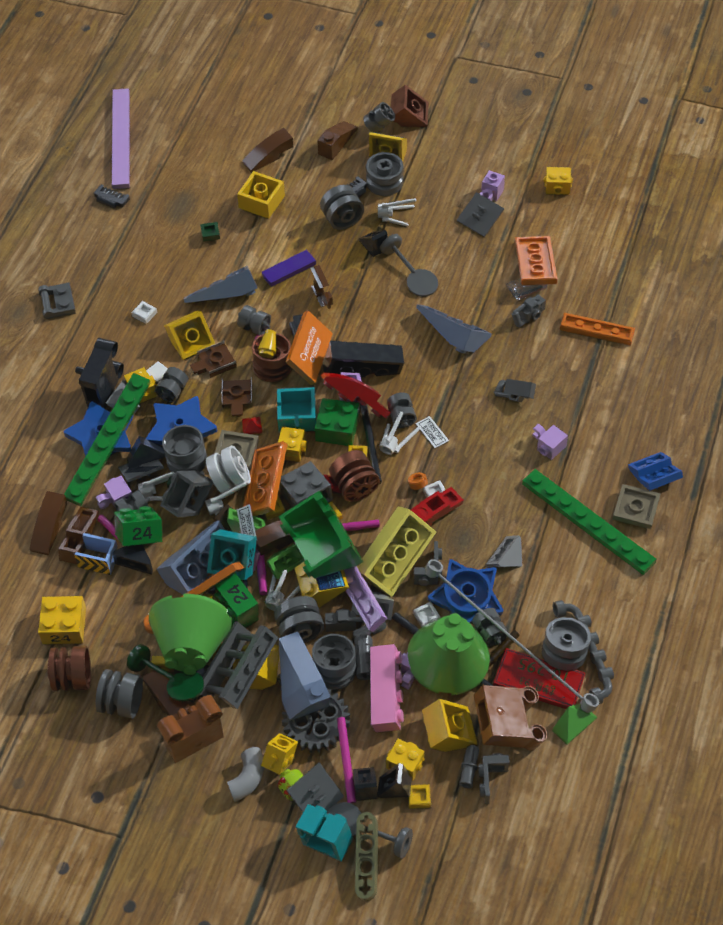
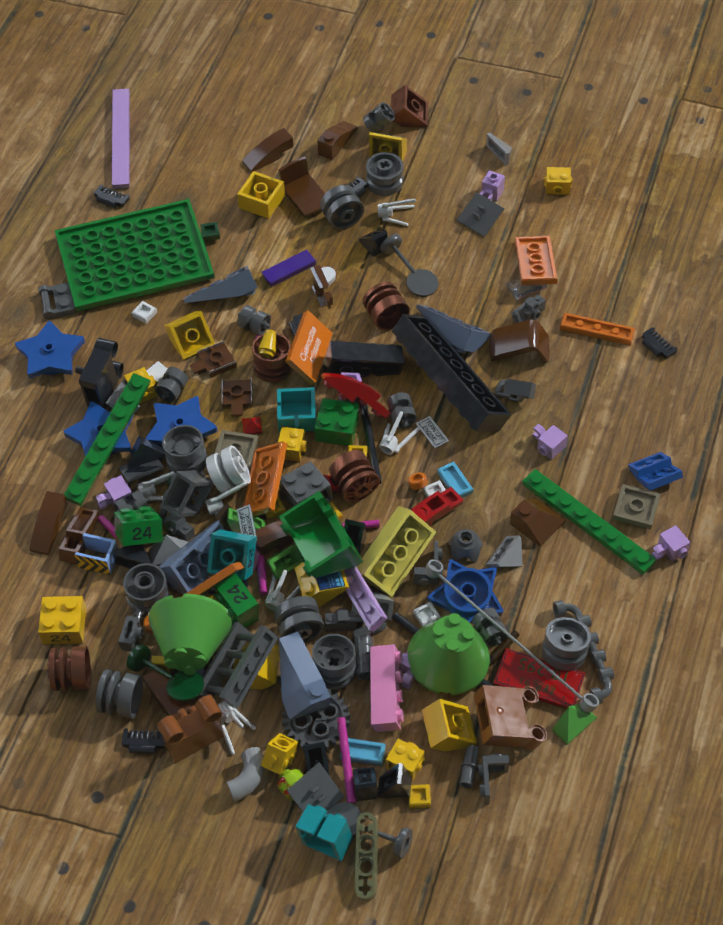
(50, 351): none -> blue plate
(131, 631): none -> dark grey piece
(133, 254): none -> green plate
(141, 744): none -> black piece
(144, 587): none -> dark grey wheel
(163, 550): none -> light grey slope
(176, 525): none -> dark grey piece
(229, 715): none -> white plant
(301, 187): none -> reddish brown piece
(315, 753): none -> black slope
(329, 274): none -> white tile
(356, 532): none -> black slope
(366, 752): none -> medium azure tile
(385, 305): none -> copper wheel
(451, 373): none -> black brick
(454, 478): none -> medium azure tile
(469, 549): none -> dark grey piece
(499, 148): none -> light grey slope
(519, 339): none -> reddish brown piece
(535, 520): none -> reddish brown slope
(655, 346): none -> black piece
(672, 543): none -> lavender brick

